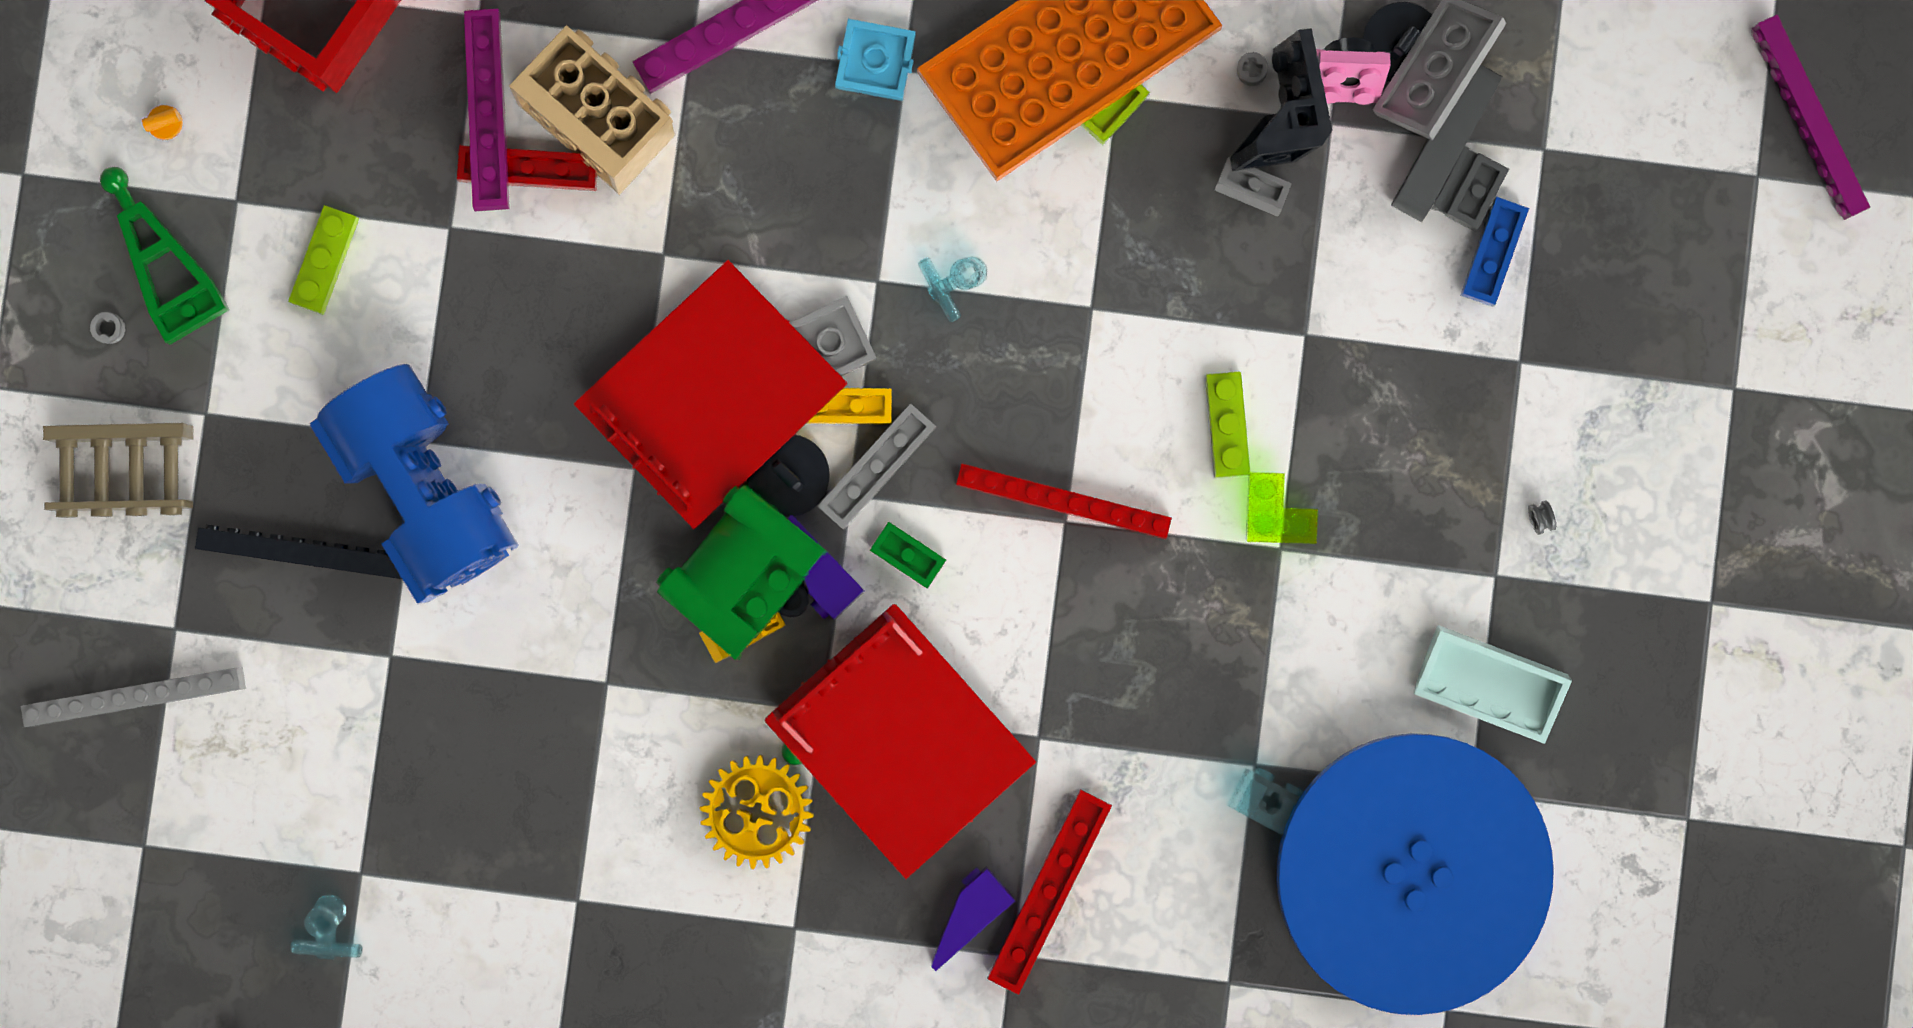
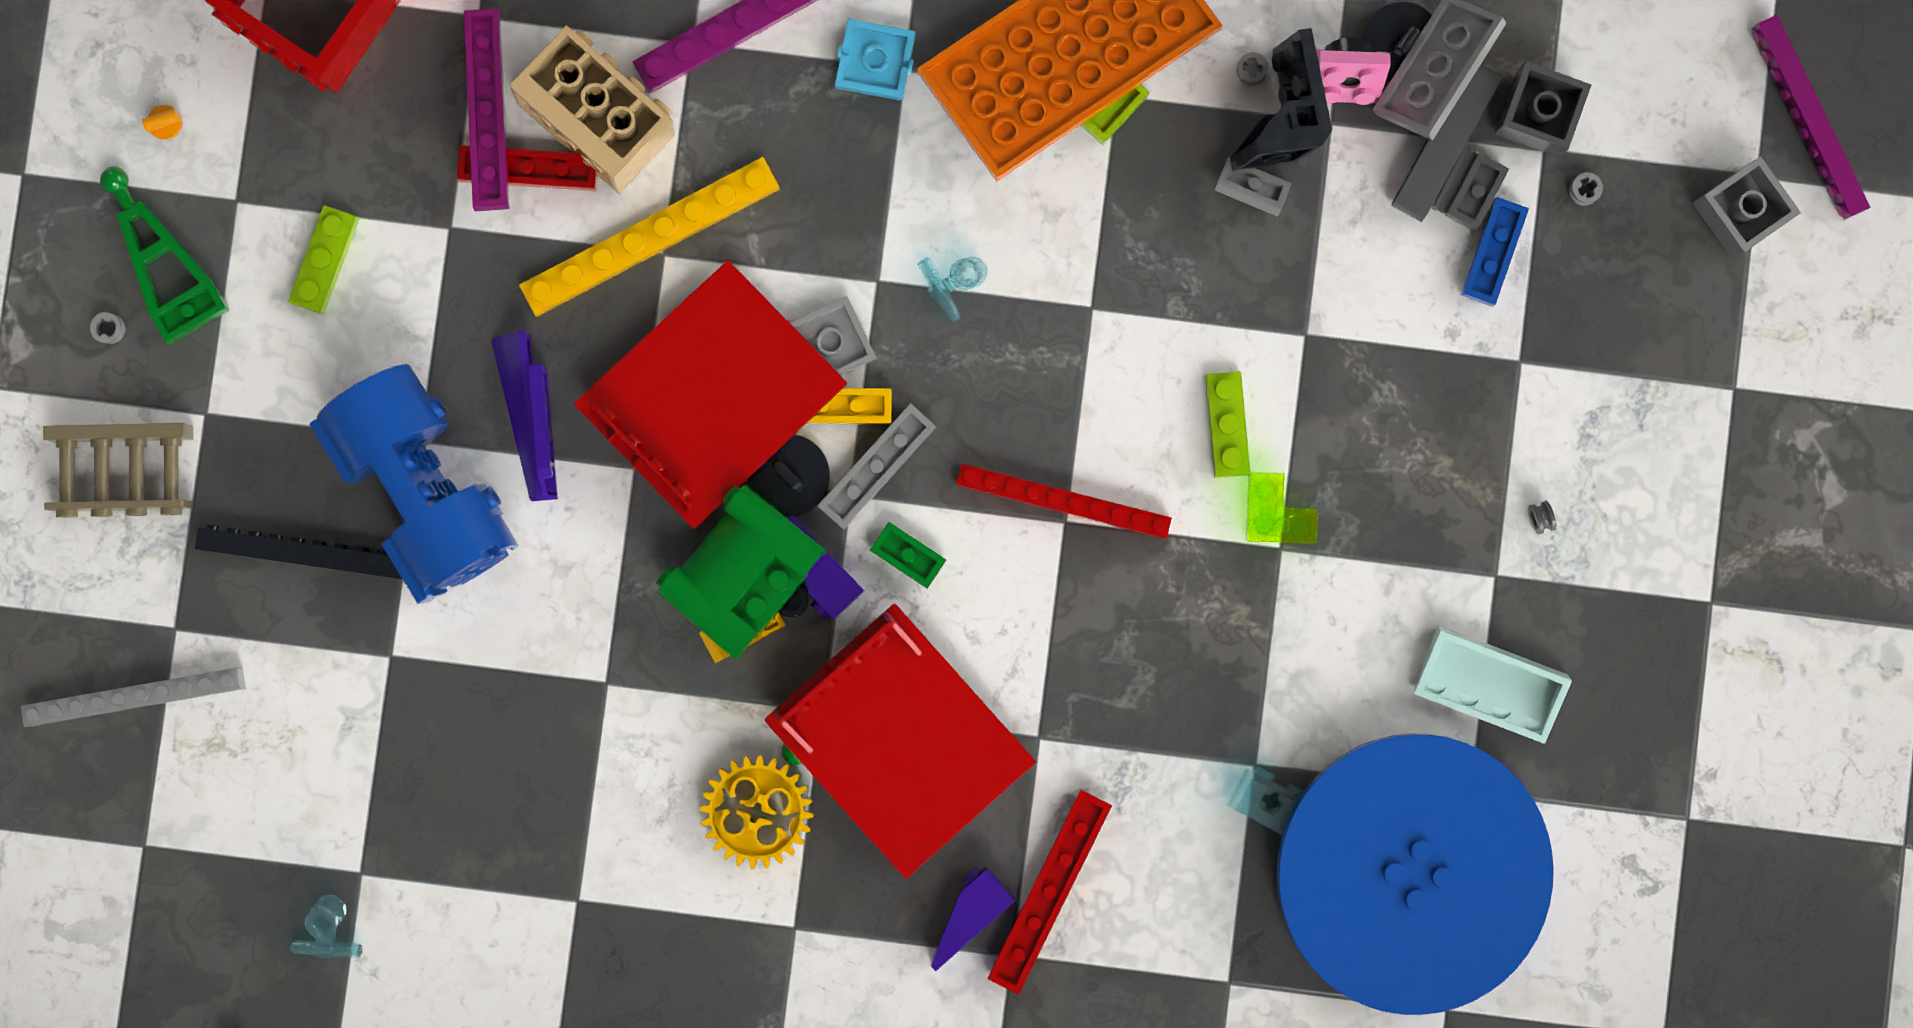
(529, 411): none -> dark purple wedge
(649, 237): none -> yellow plate
(1542, 109): none -> dark grey brick
(1594, 194): none -> light grey bush
(1746, 207): none -> light grey brick

